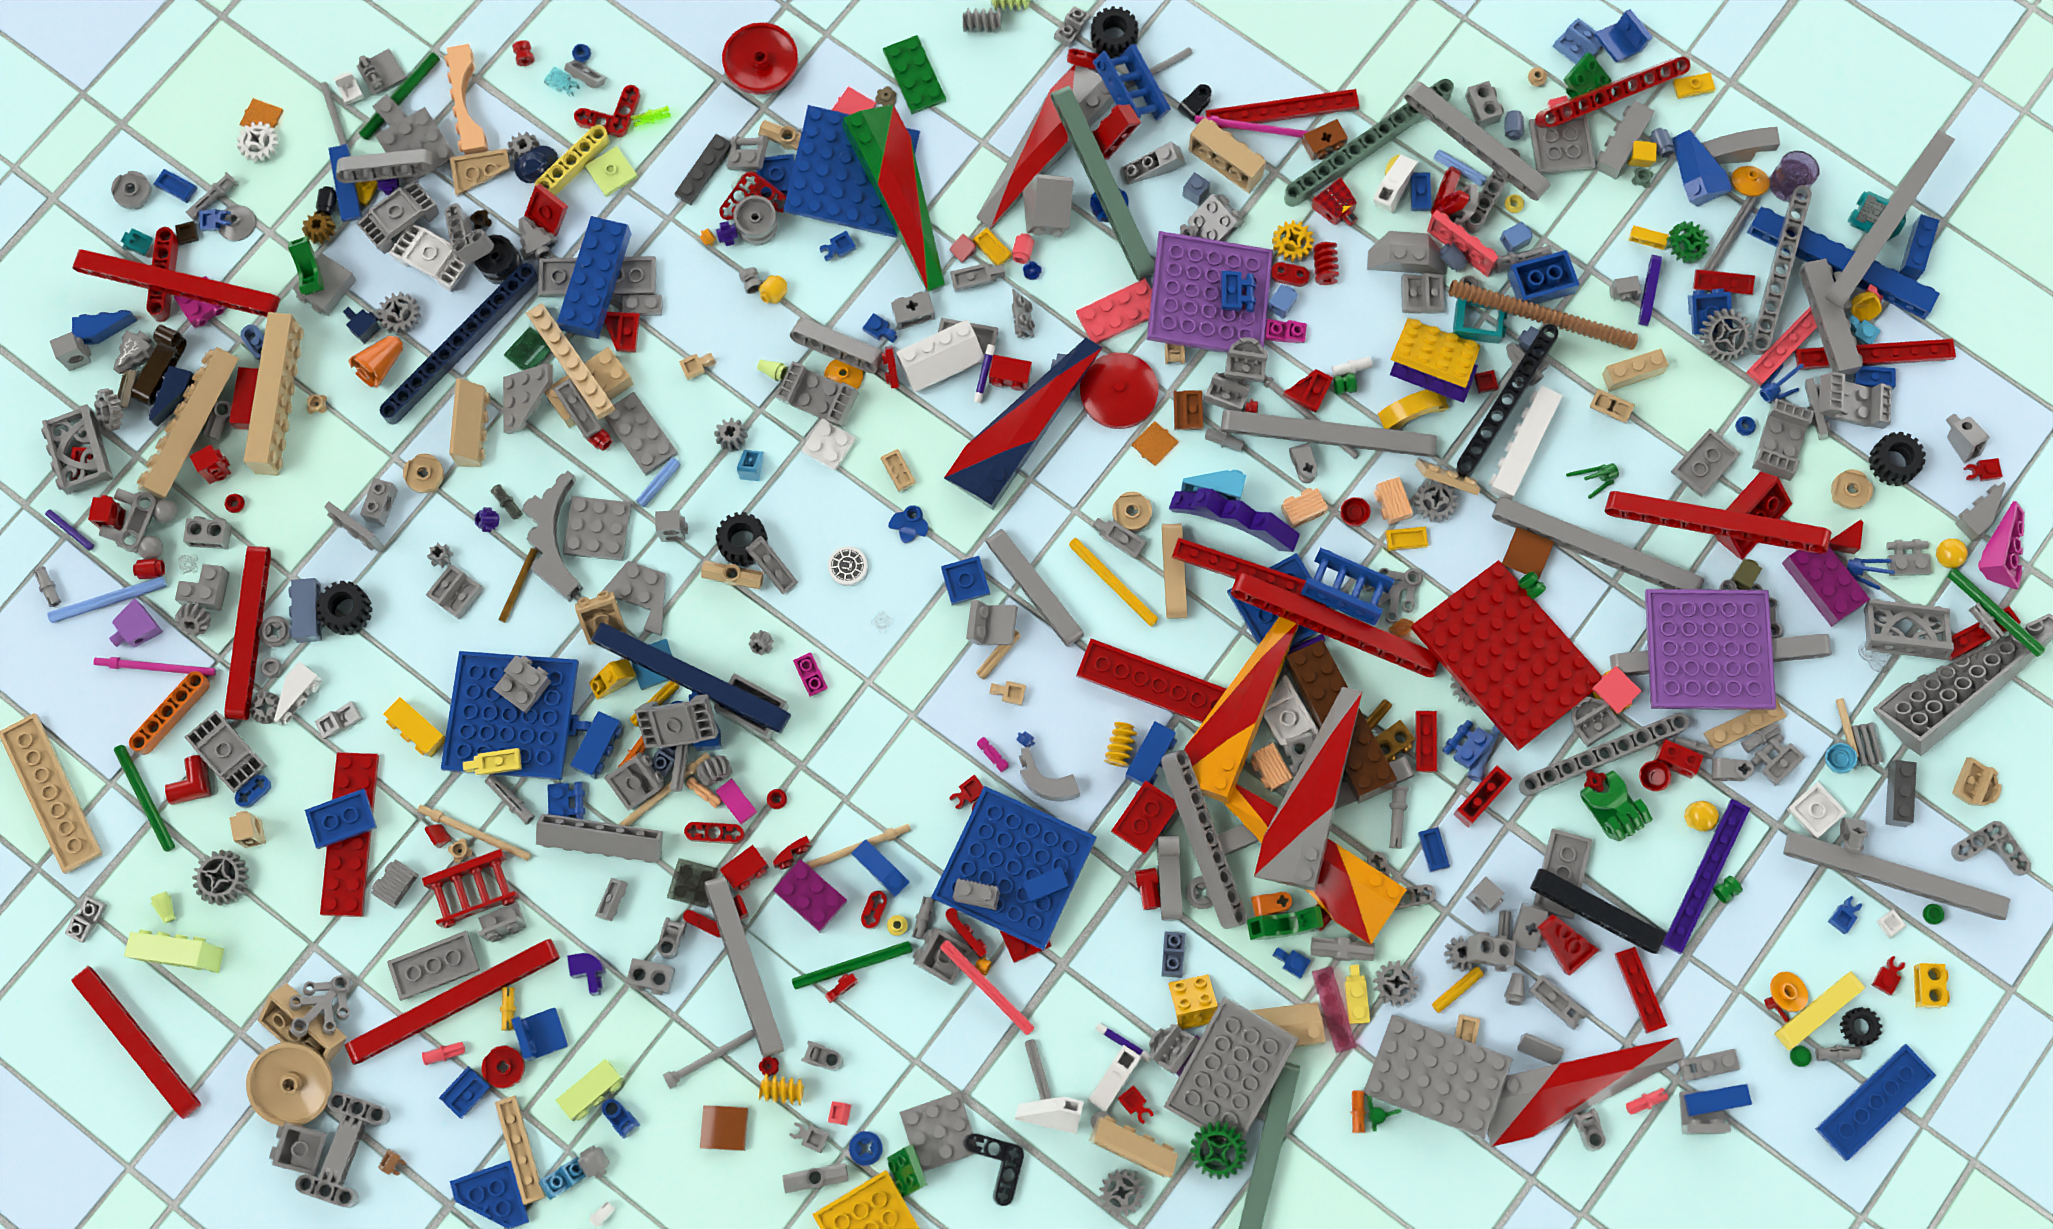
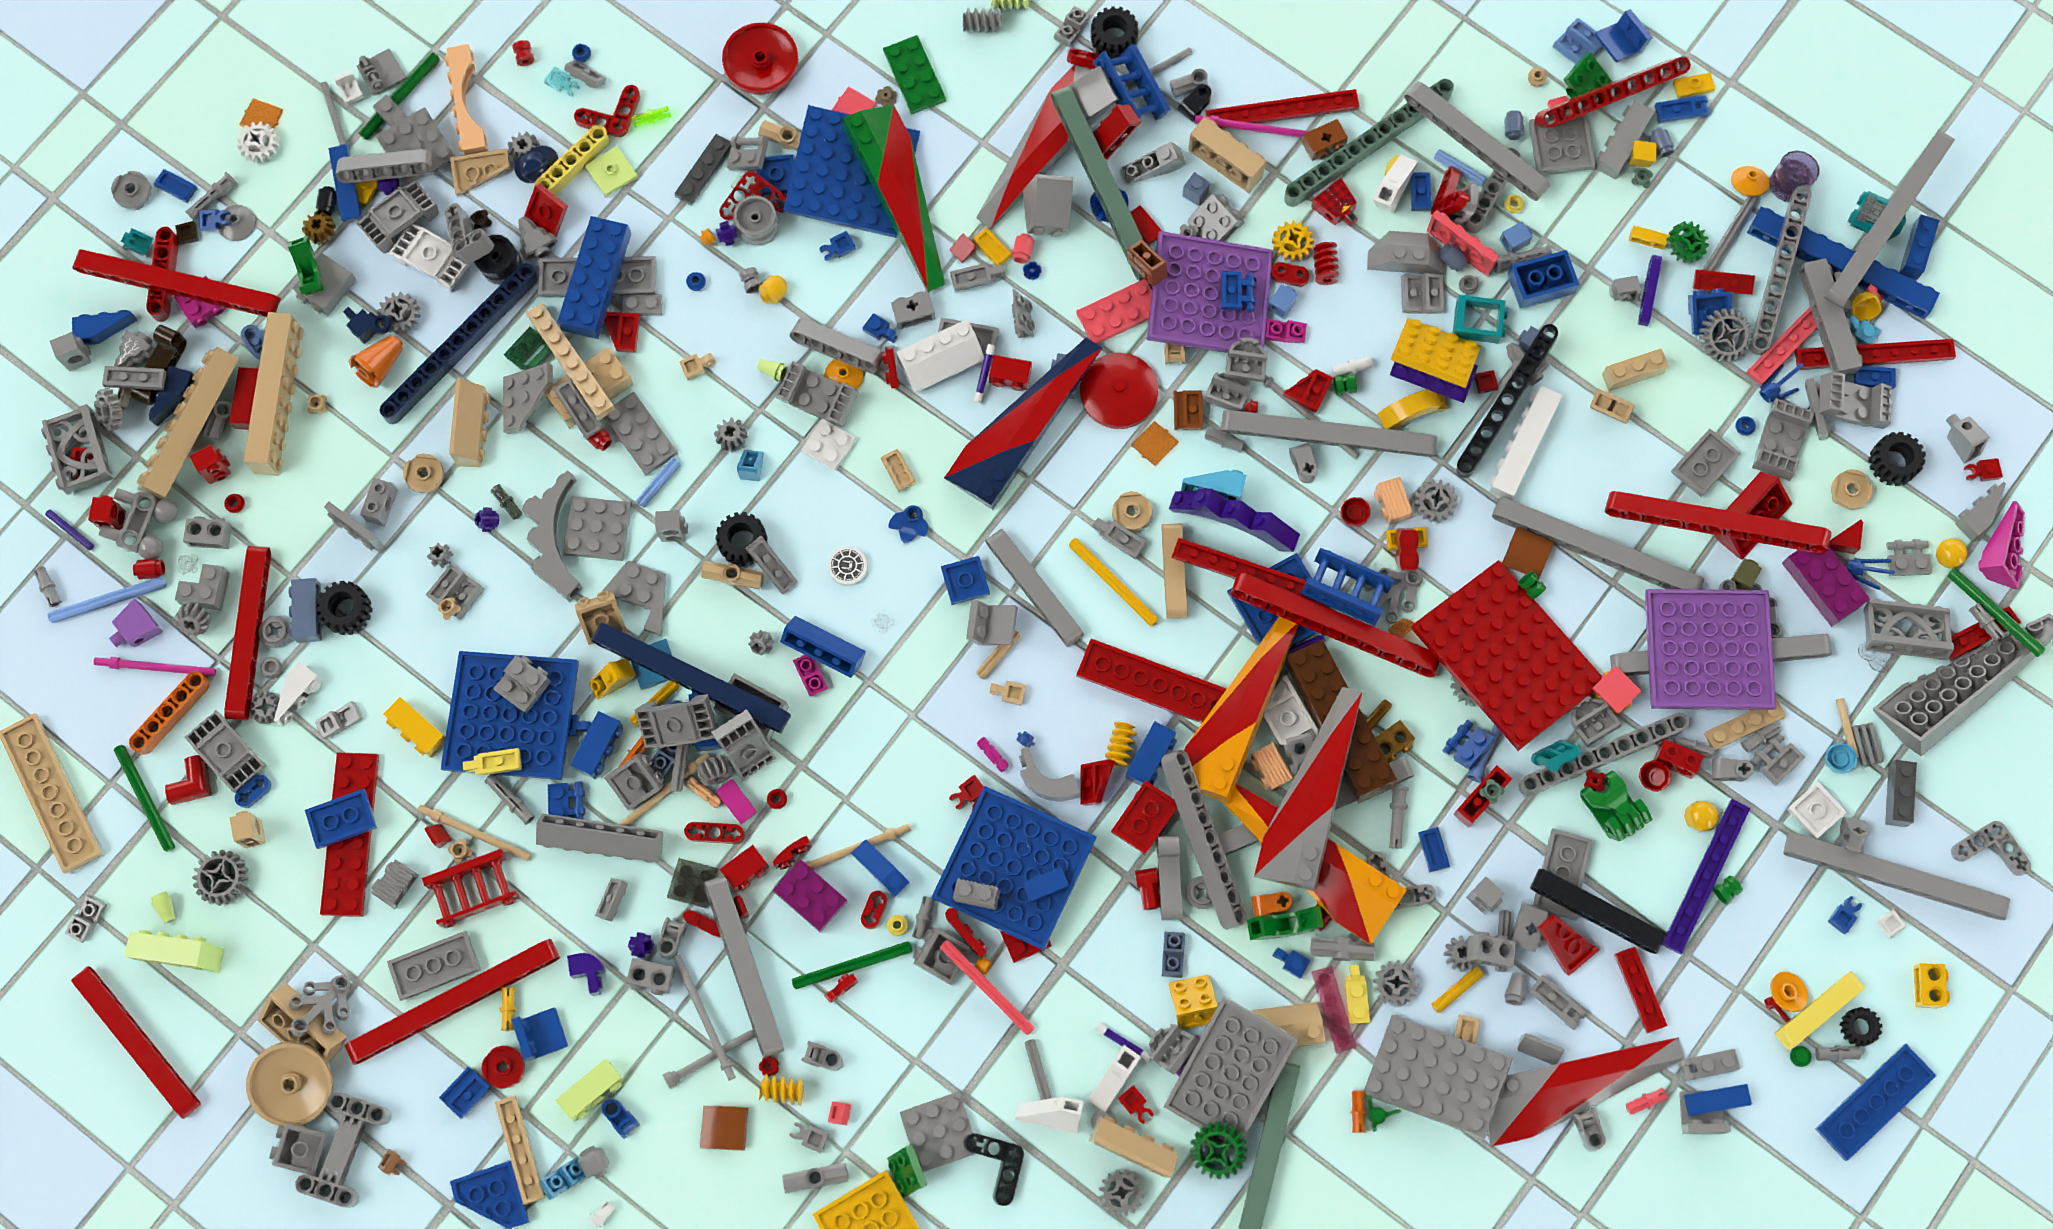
(134, 378): none -> light grey plate
(377, 320): none -> dark blue plate
(443, 1053): coral axle -> none
(445, 605): none -> tan plate
(501, 922): light grey bracket -> none
(518, 585): pearl gold bar -> none
(641, 945): none -> dark purple gear
(696, 286): none -> blue plate
(726, 1065): none -> light grey bar
(744, 744): none -> light grey plate
(822, 646): none -> blue brick
(855, 1148): blue gear -> none
(1093, 92): none -> light grey slope
(1094, 781): none -> red wing
(1145, 224): none -> red tile
(1147, 262): none -> dark orange brick
(1187, 83): none -> light grey piece
(1304, 507): light nougat brick -> none
(1406, 554): none -> red brick
(1426, 741): red plate -> none
(1447, 477): tan wing -> none
(1479, 105): light grey brick -> none
(1491, 785): none -> sand green plate
(1543, 314): medium nougat piece -> none
(1560, 753): none -> teal plate
(1605, 473): green plant -> none
(1682, 109): none -> blue plate
(1699, 170): blue wedge -> none
(1743, 145): light grey slope -> none
(1887, 978): red plate -> none
(1933, 914): green plate -> none
(1977, 784): tan slope -> none

